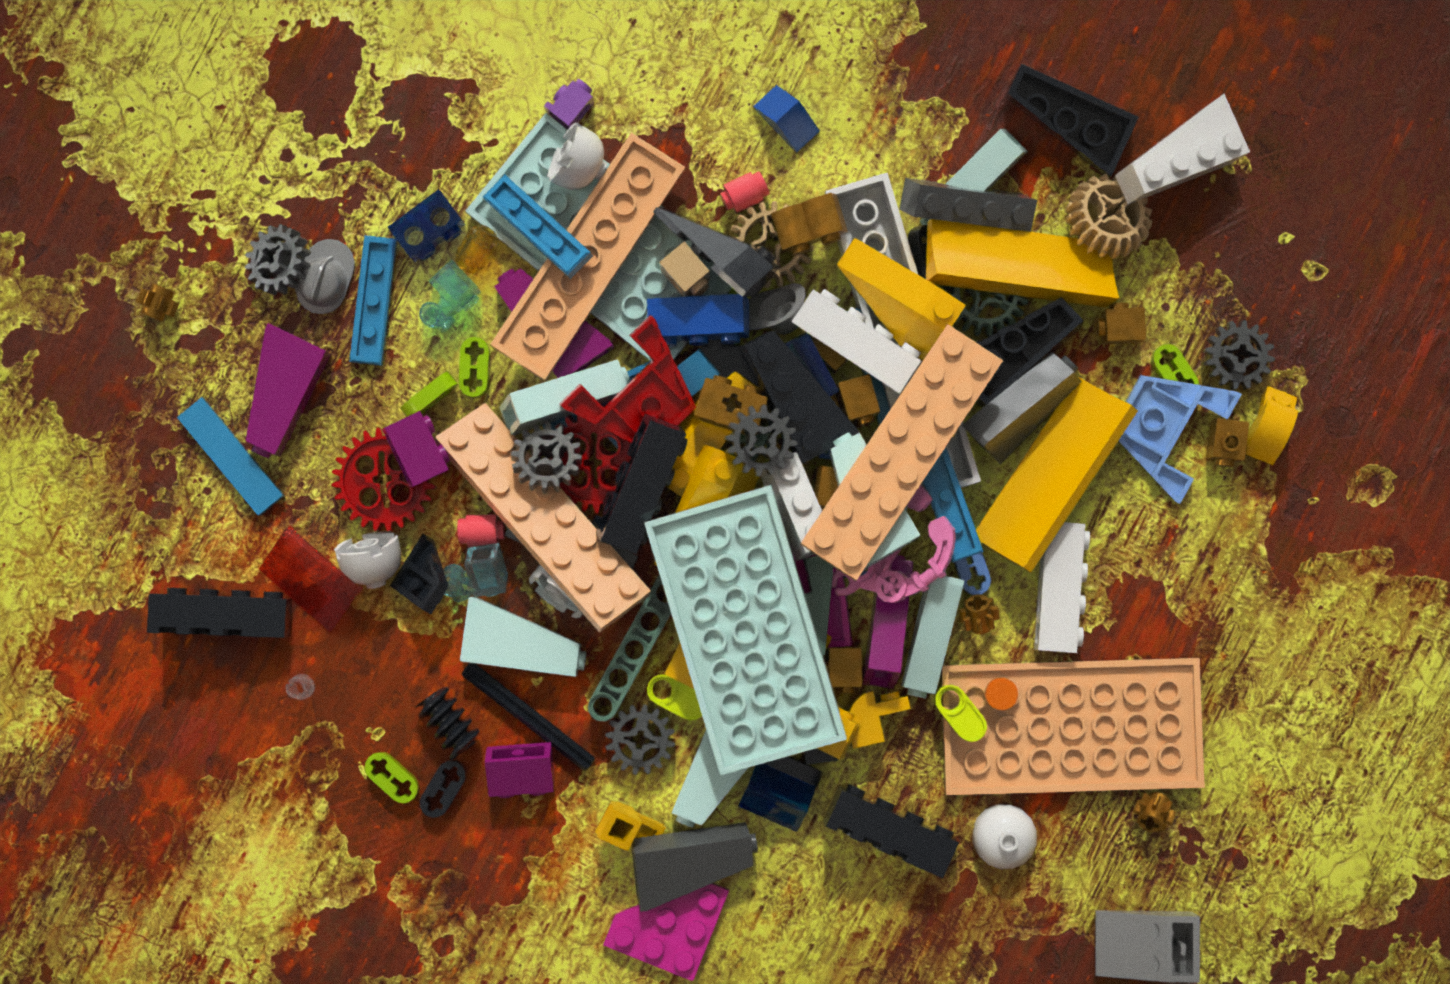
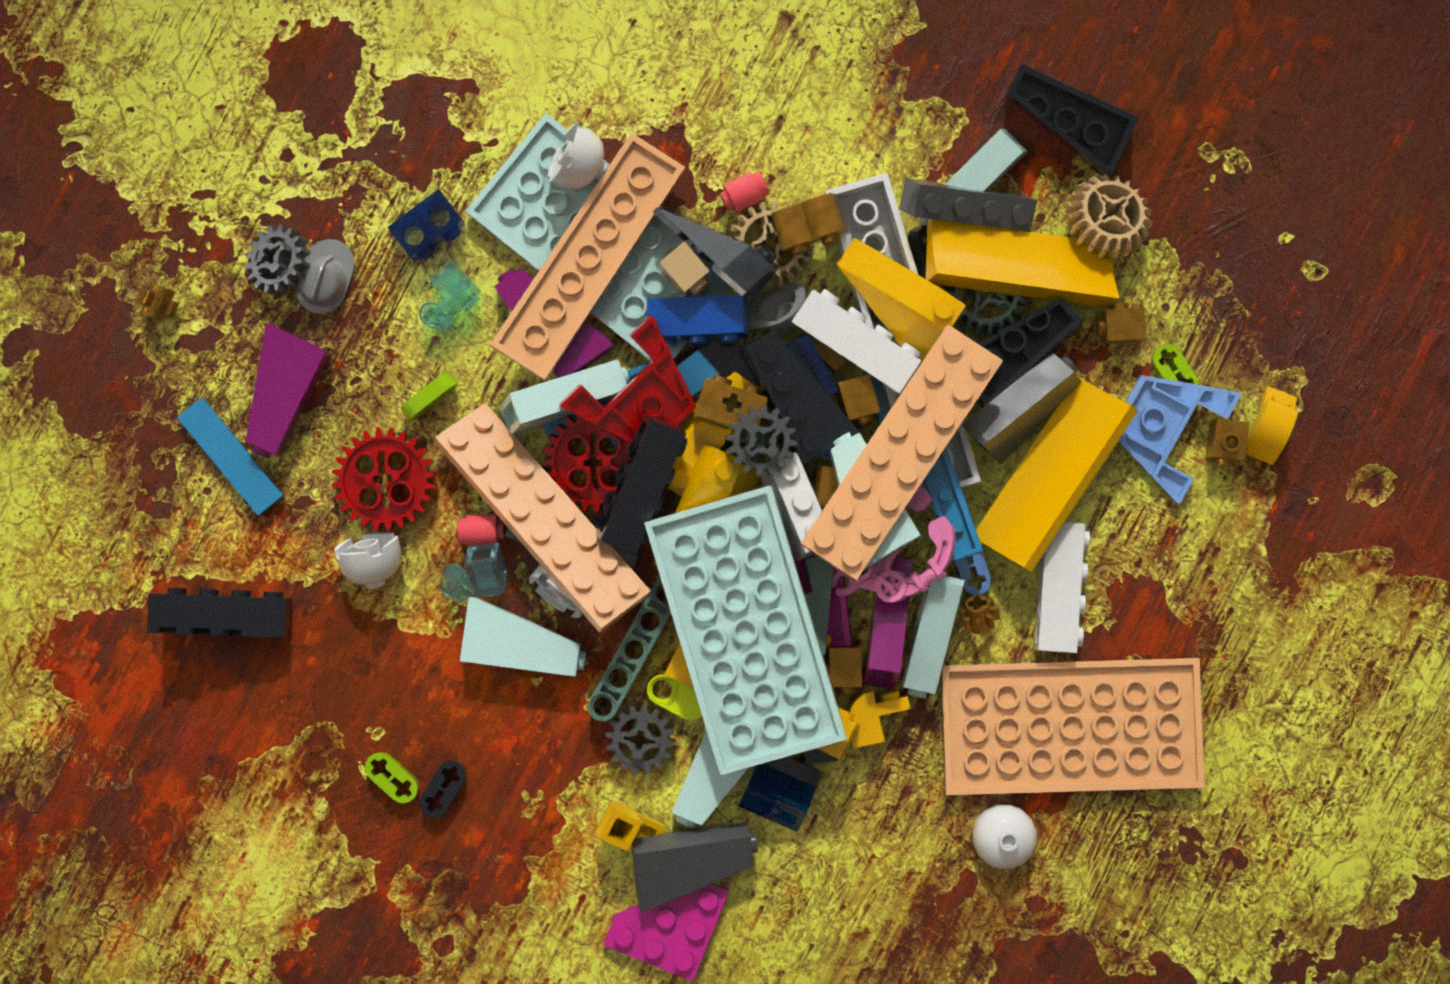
(307, 685): clear pin -> none
(310, 579): clear red piece -> none
(373, 300): dark azure tile -> none
(416, 449): magenta brick -> none
(422, 576): black wing -> none
(448, 722): black piece -> none
(466, 367): lime beam -> none
(476, 249): clear yellow brick -> none
(519, 770): magenta brick -> none
(528, 716): black axle -> none
(537, 226): dark azure tile -> none
(546, 471): dark grey gear -> none
(570, 103): medium lavender brick -> none
(787, 118): blue slope -> none
(891, 831): black wedge -> none
(965, 717): neon yellow piece -> none
(1001, 693): orange tile -> none
(1148, 945): light grey slope -> none
(1154, 812): pearl gold gear -> none
(1193, 149): white wedge -> none
(1242, 342): dark grey gear -> none

